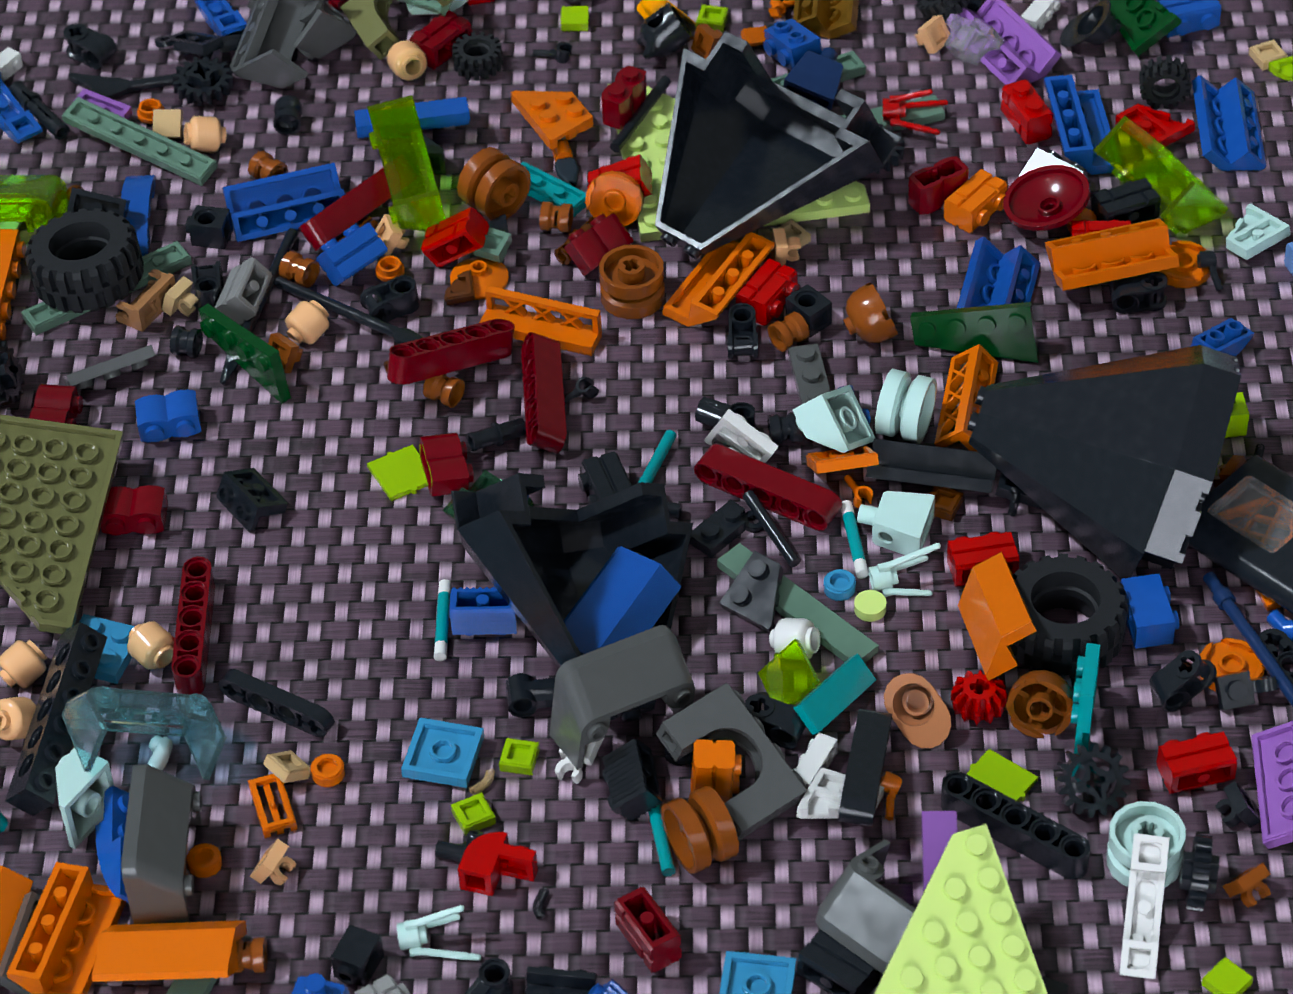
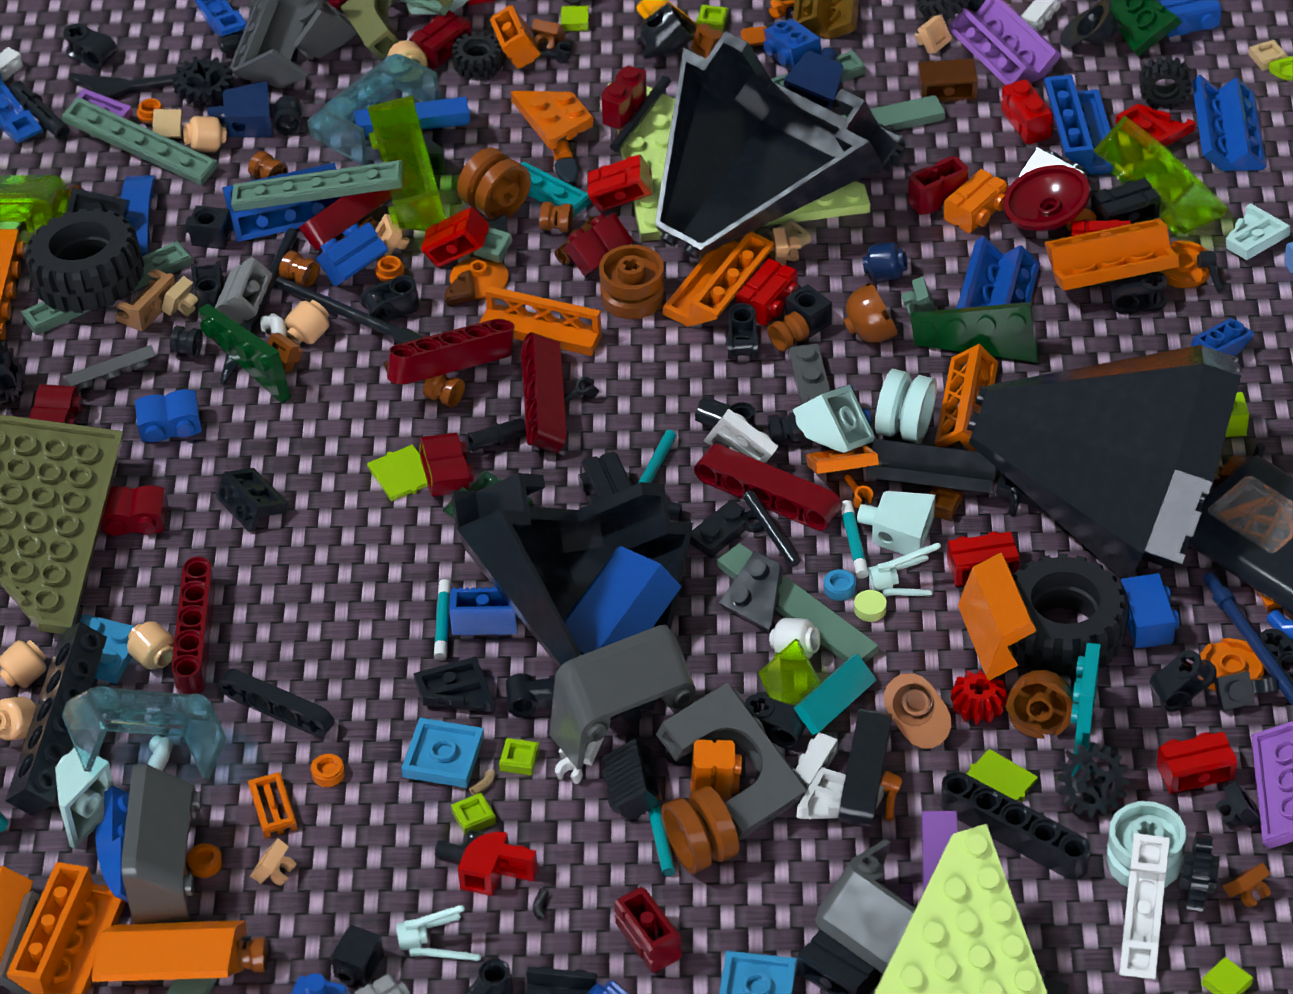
(191, 42): black hinge -> none
(245, 111): none -> dark blue torso
(274, 324): none -> white arm
(287, 766): tan tile -> none
(317, 185): none -> sand green tile
(334, 120): none -> clear light blue windscreen
(455, 686): none -> black wing
(515, 37): none -> orange brick
(547, 32): none -> dark orange tile
(617, 194): orange tile -> none
(885, 262): none -> dark blue head
(895, 109): red plant -> none
(920, 299): none -> sand green tile
(948, 79): none -> reddish brown brick
(971, 38): clear brick -> none

